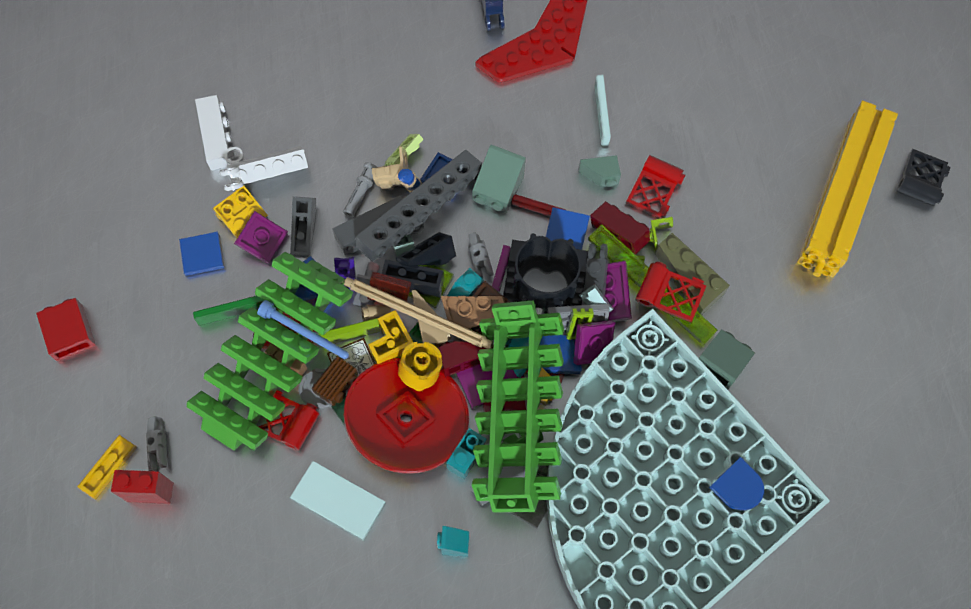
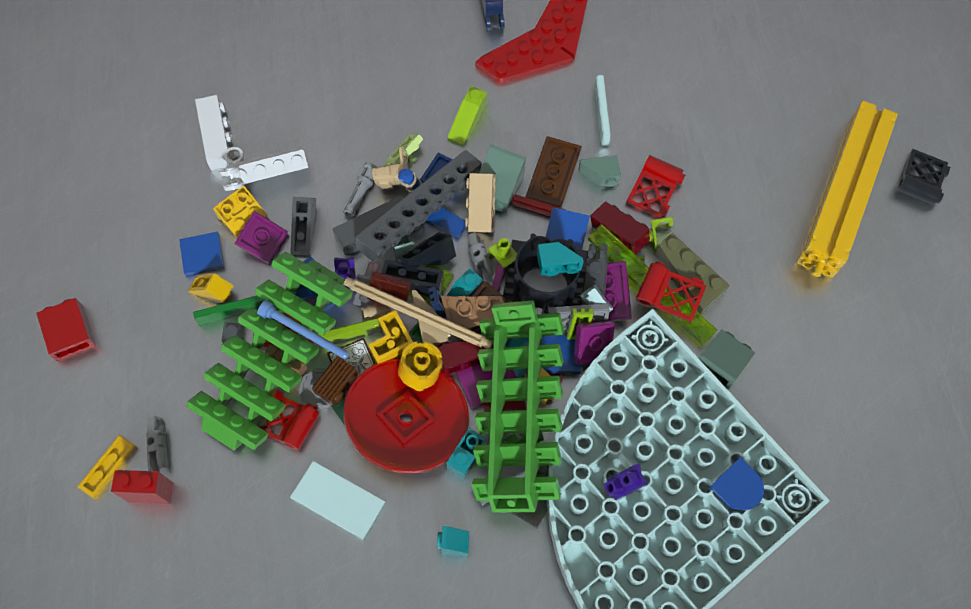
(211, 288): none -> yellow slope
(231, 329): none -> dark grey plate
(437, 303): none -> dark blue tile
(447, 222): none -> blue tile
(468, 115): none -> lime slope
(481, 202): none -> tan brick
(503, 252): none -> lime bracket
(553, 171): none -> reddish brown tile
(557, 258): none -> teal slope
(625, 482): none -> dark purple hips

